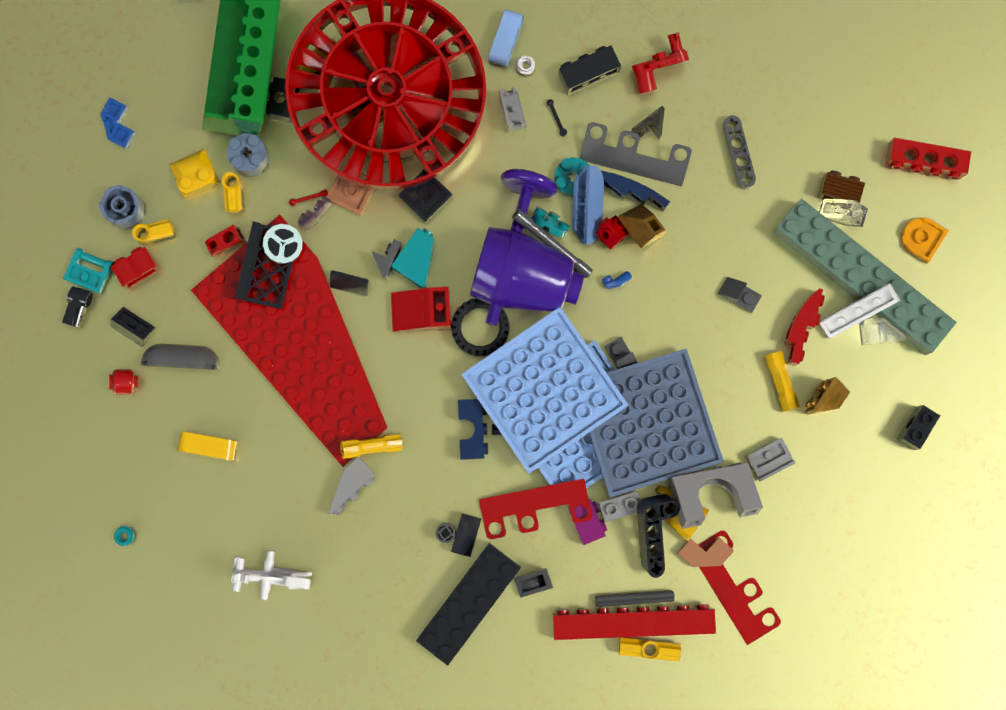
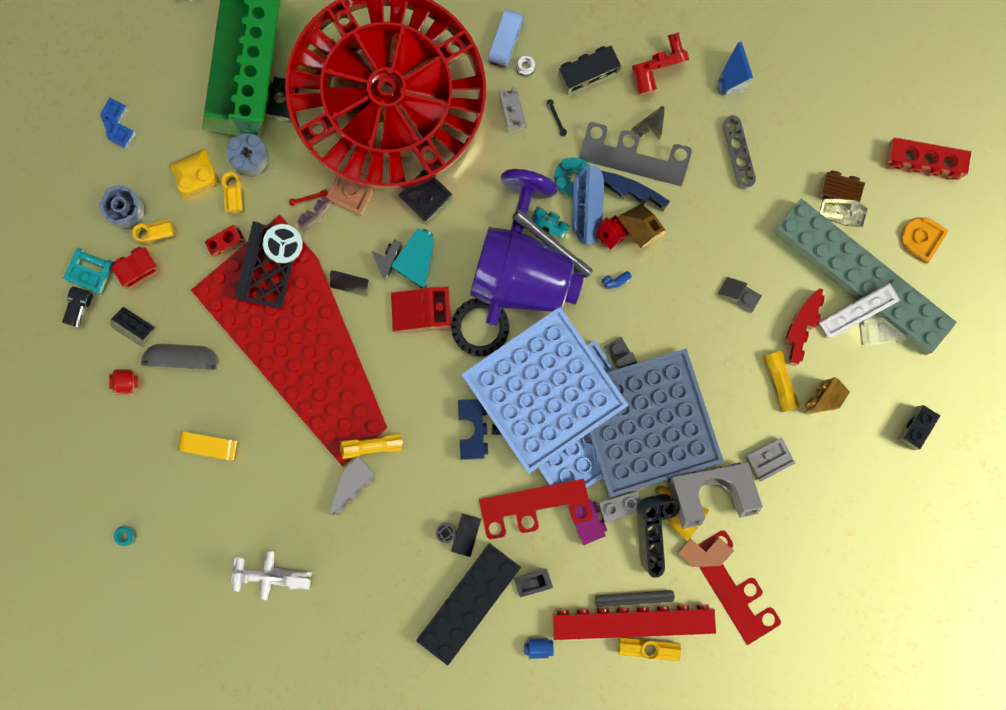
(539, 648): none -> blue brick
(737, 72): none -> blue slope

